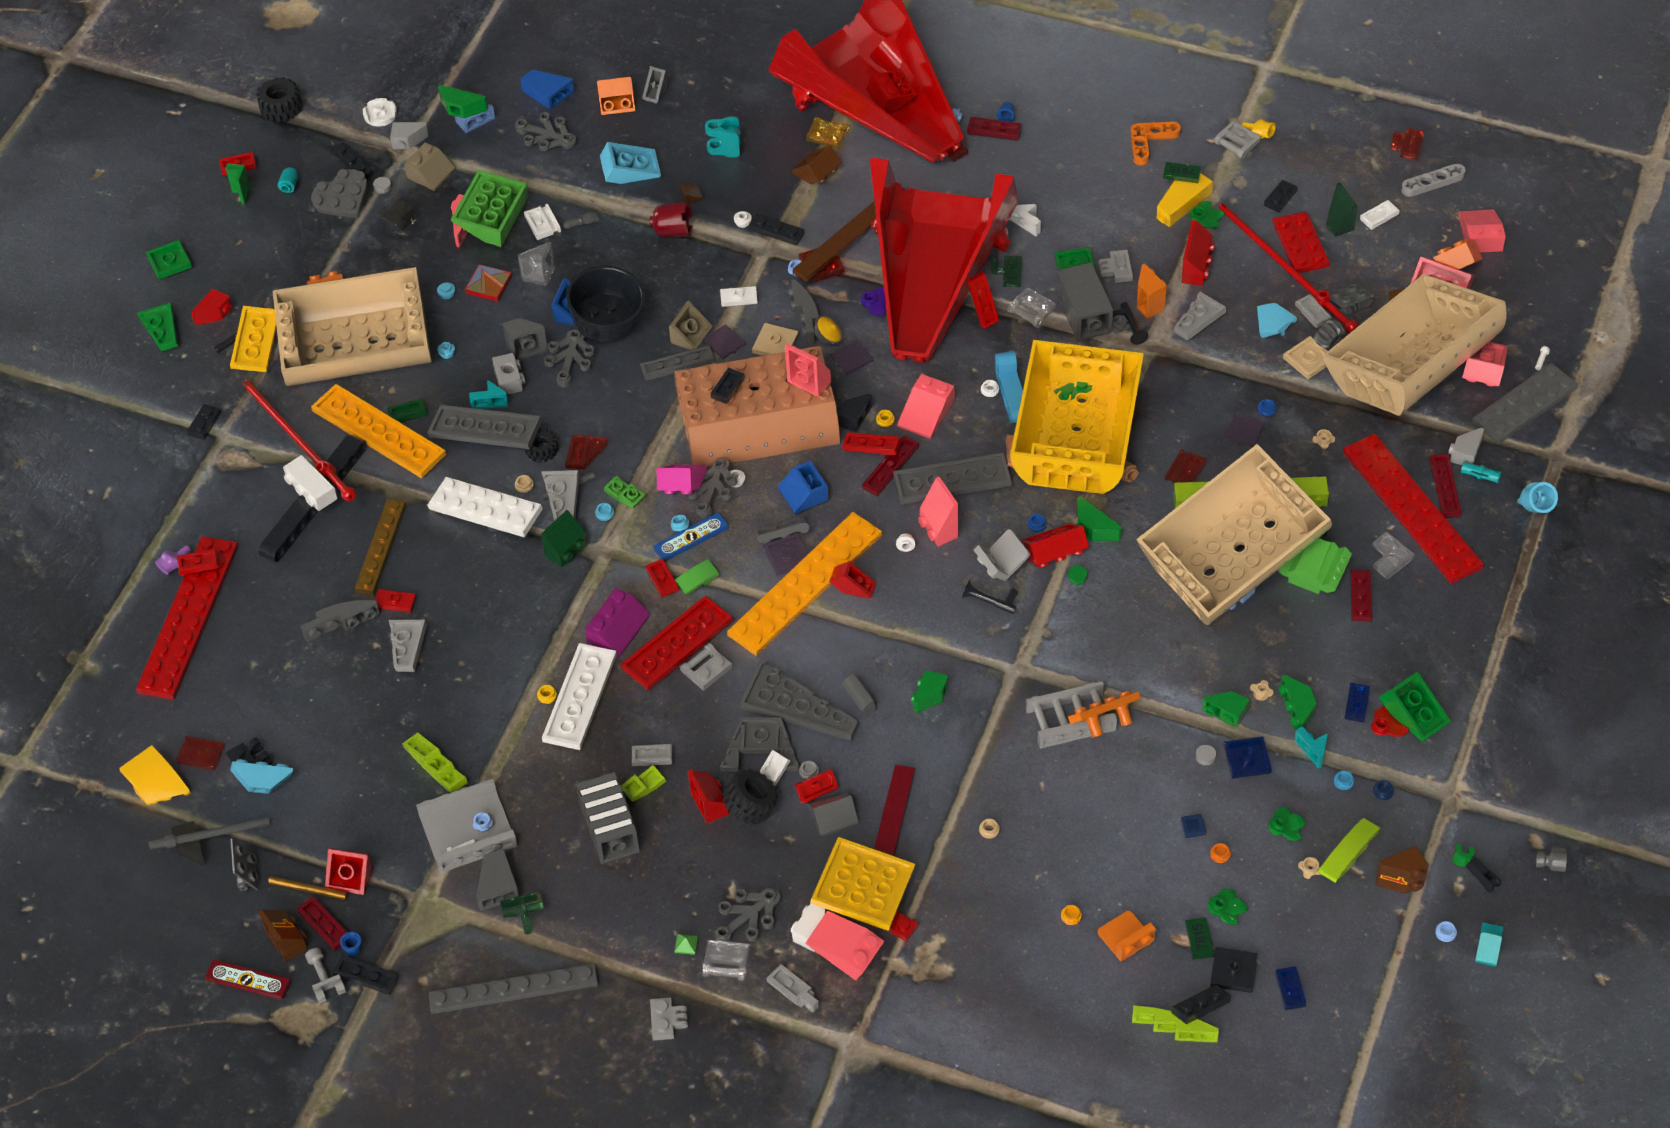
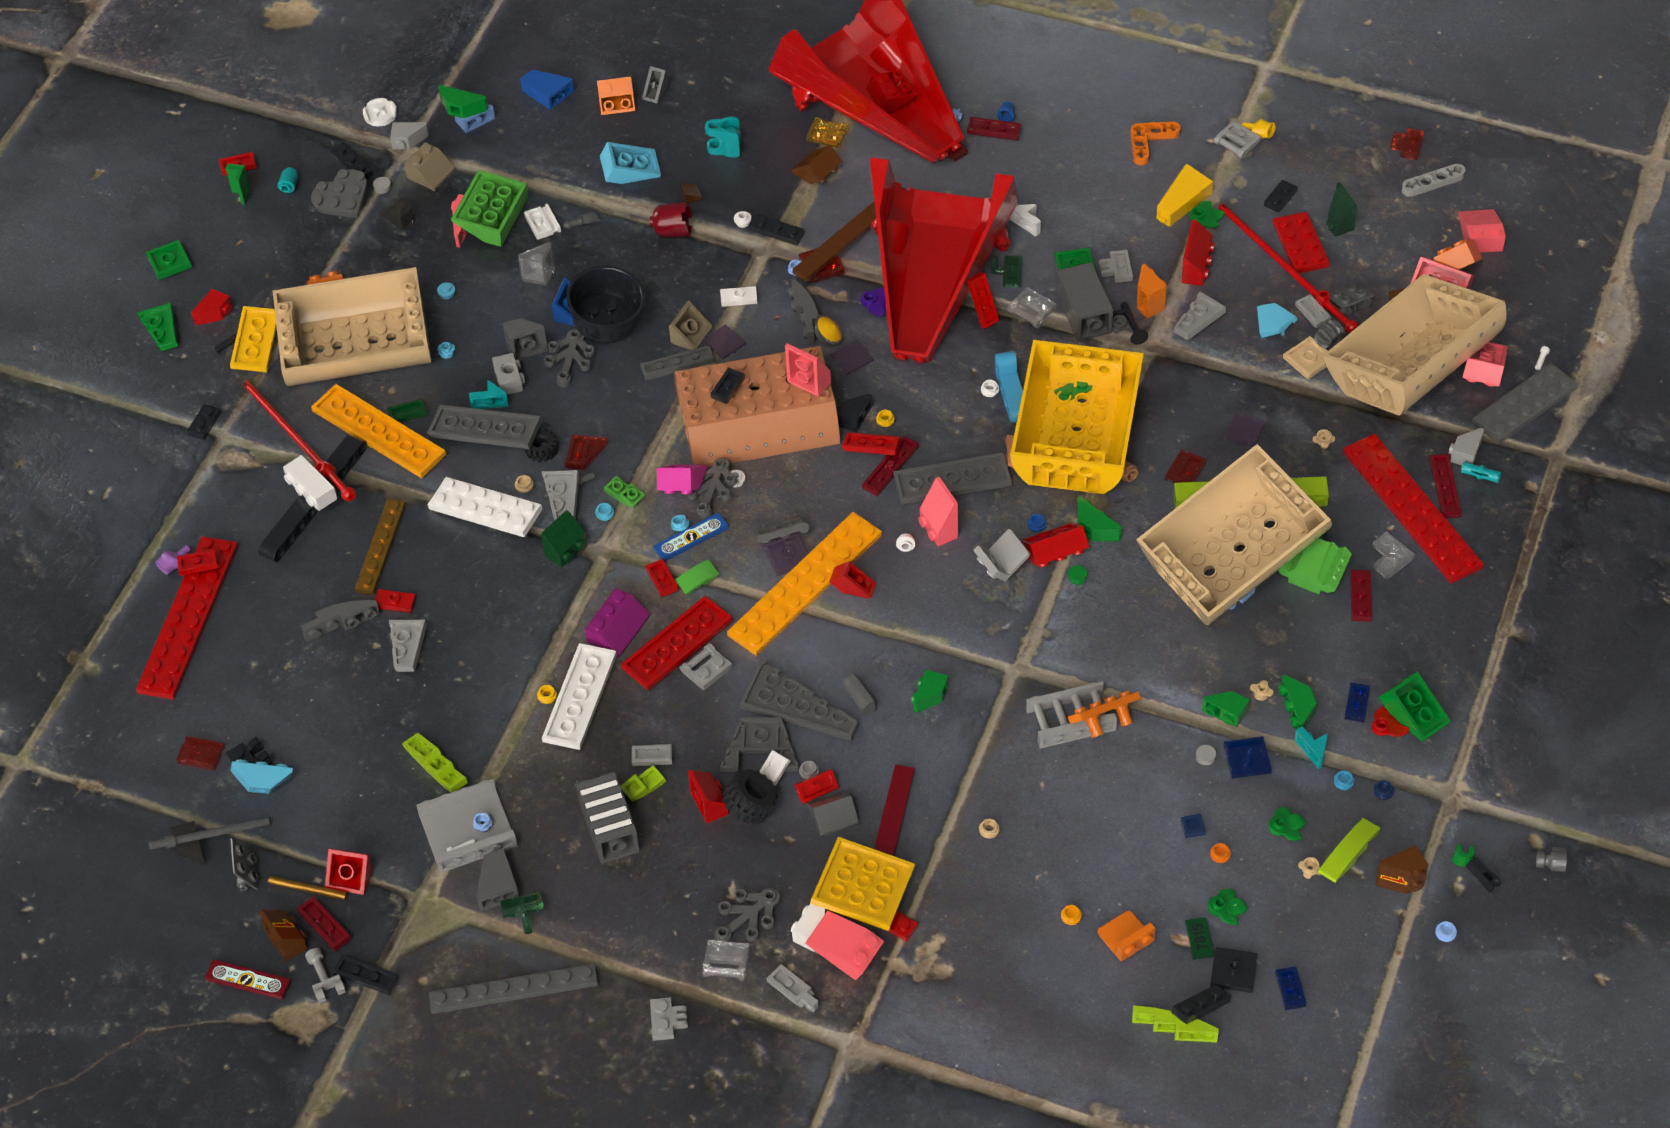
(153, 777): yellow slope -> none
(279, 99): black tyre -> none
(349, 939): blue piece -> none
(488, 283): tile -> none
(565, 139): dark grey plant -> none
(686, 944): bright green slope -> none
(773, 339): tan plate -> none
(803, 487): blue slope -> none
(927, 406): coral slope -> none
(1004, 605): black piece -> none
(1182, 172): dark green tile -> none
(1267, 407): blue plate -> none
(1379, 214): white plate -> none
(1489, 944): slope -> none
(1538, 497): medium azure piece -> none

